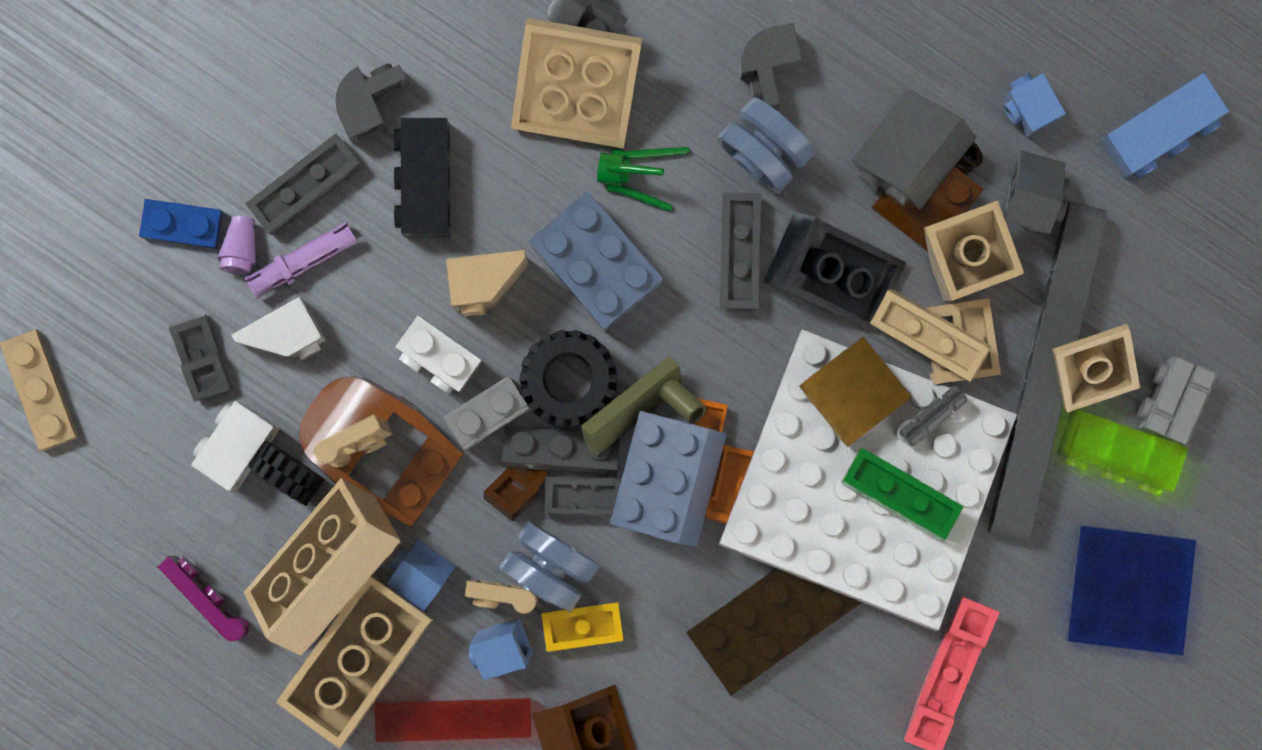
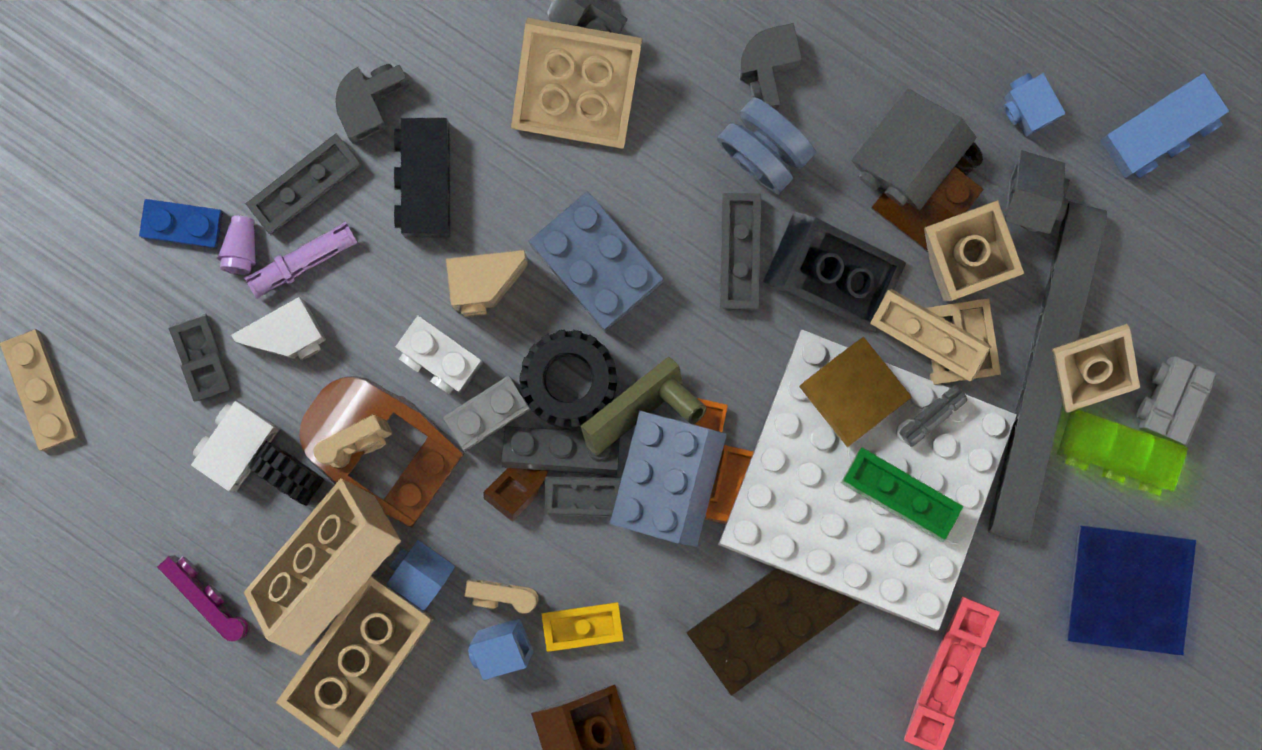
(453, 719): clear red plate -> none
(548, 568): sand blue wheel -> none
(615, 169): green plant -> none

